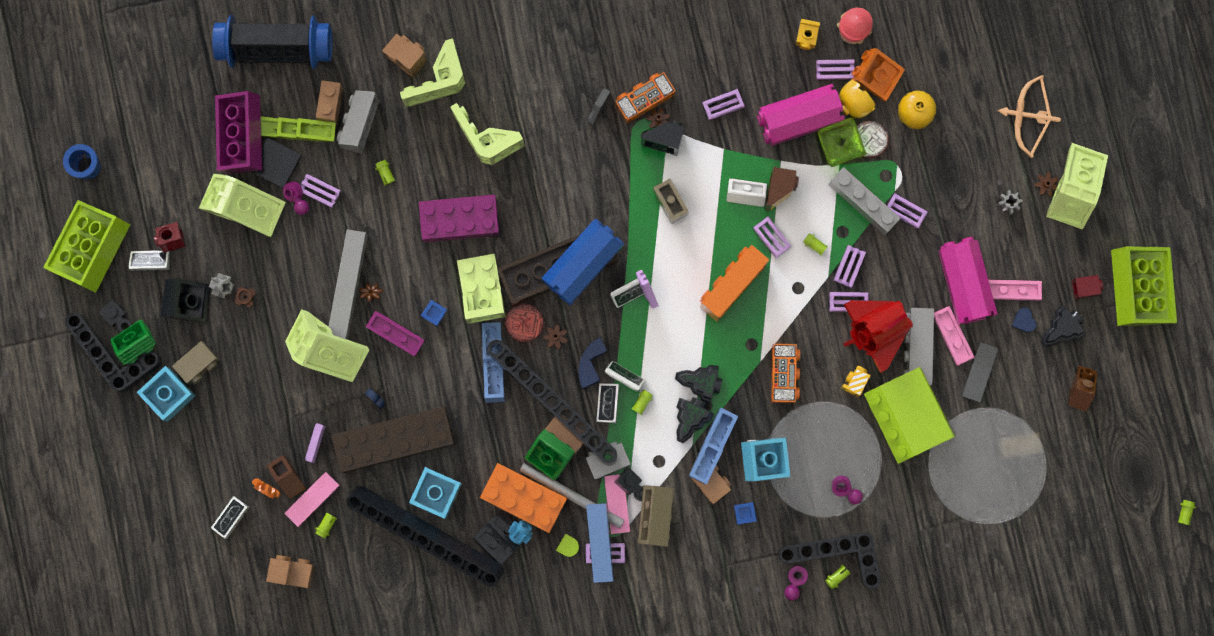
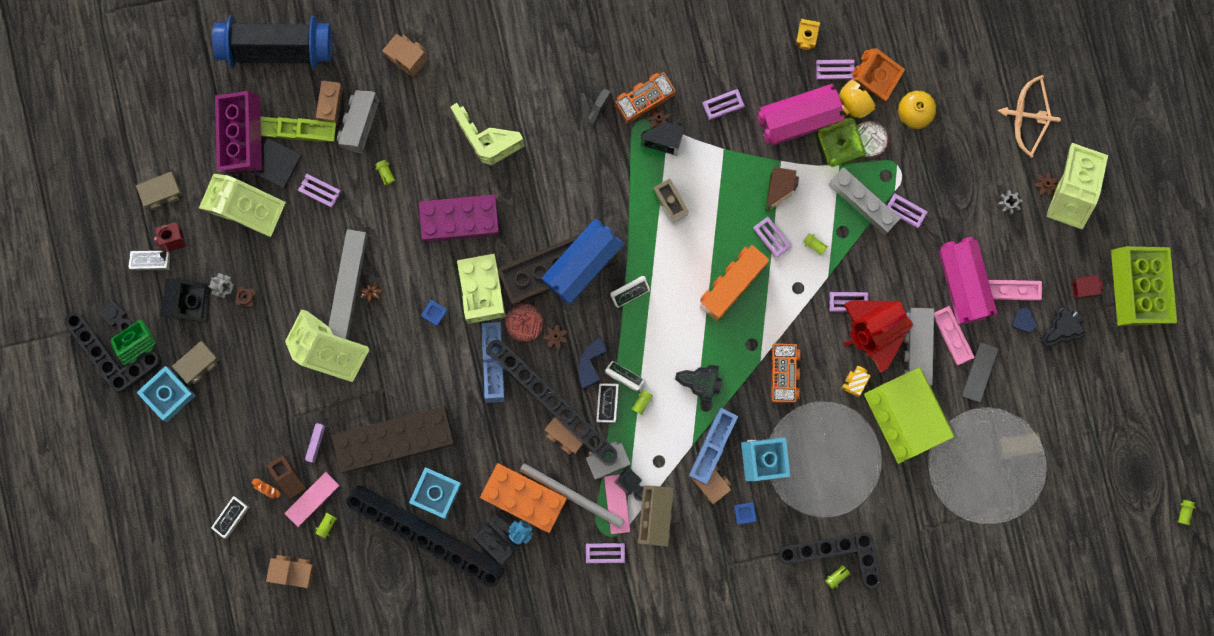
(75, 155): blue piece -> none
(86, 246): lime slope -> none
(159, 191): none -> dark tan brick
(293, 192): magenta plate -> none
(375, 398): dark blue tile -> none
(395, 333): magenta plate -> none
(446, 66): yellowish green bracket -> none
(549, 454): green brick -> none
(568, 546): lime tile -> none
(600, 542): medium blue slope -> none
(647, 290): lavender tile -> none
(691, 417): black rock -> none
(746, 192): white slope -> none
(792, 591): magenta plate -> none
(854, 496): magenta plate -> none
(855, 25): coral hair -> none
(855, 251): lavender tile -> none
(1083, 388): reddish brown slope -> none

